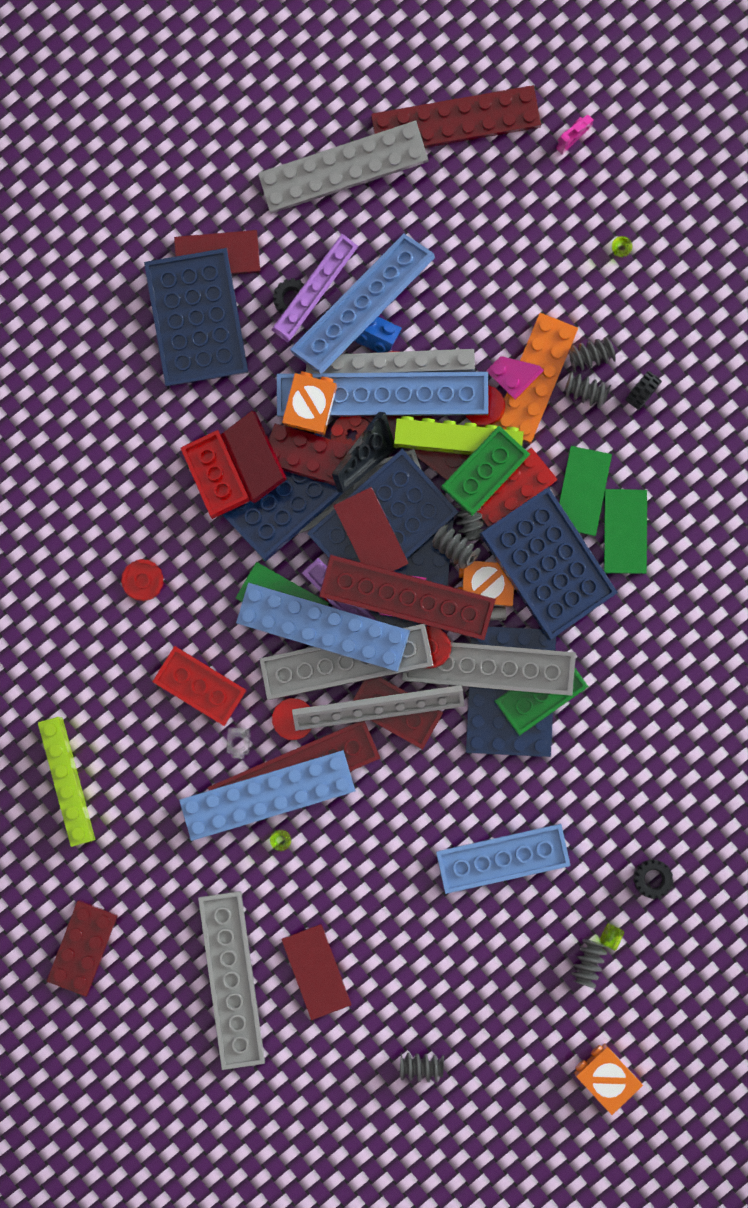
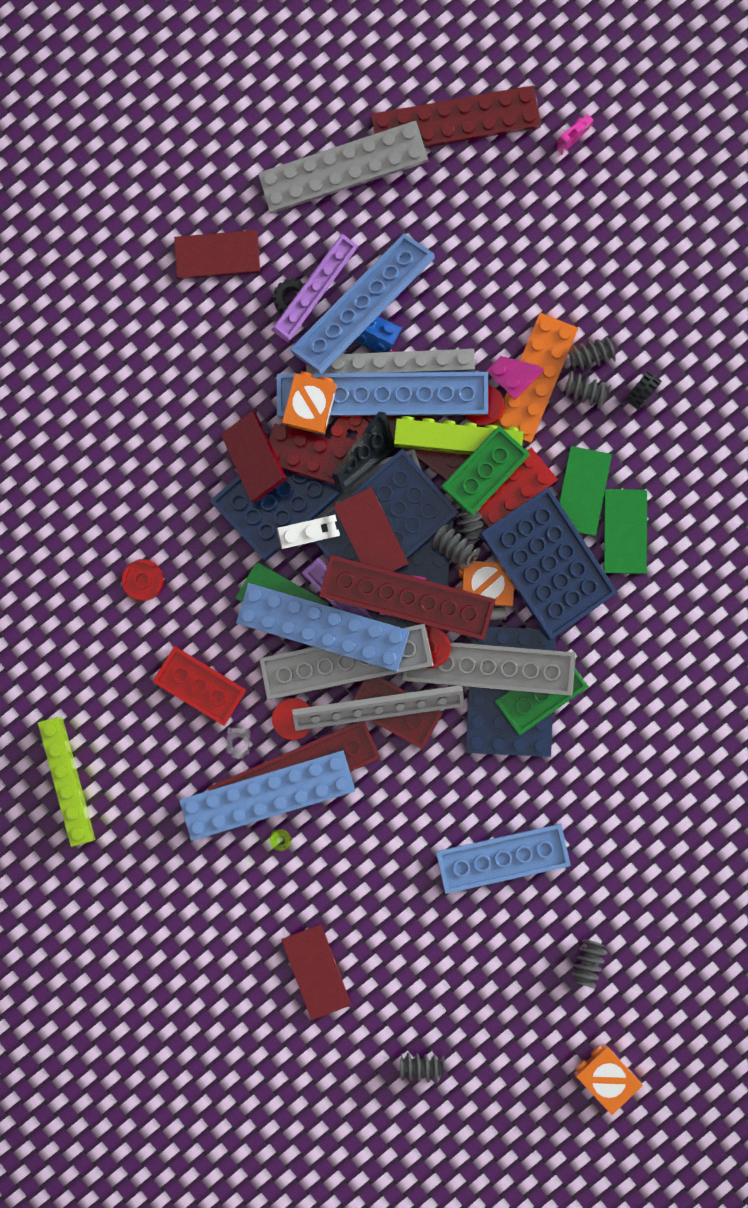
(82, 948): dark red plate -> none
(196, 317): dark blue plate -> none
(215, 474): red plate -> none
(231, 980): light grey plate -> none
(307, 531): none -> white plate
(611, 936): clear neon green slope -> none
(621, 240): clear neon green plate -> none
(663, 888): black tyre -> none

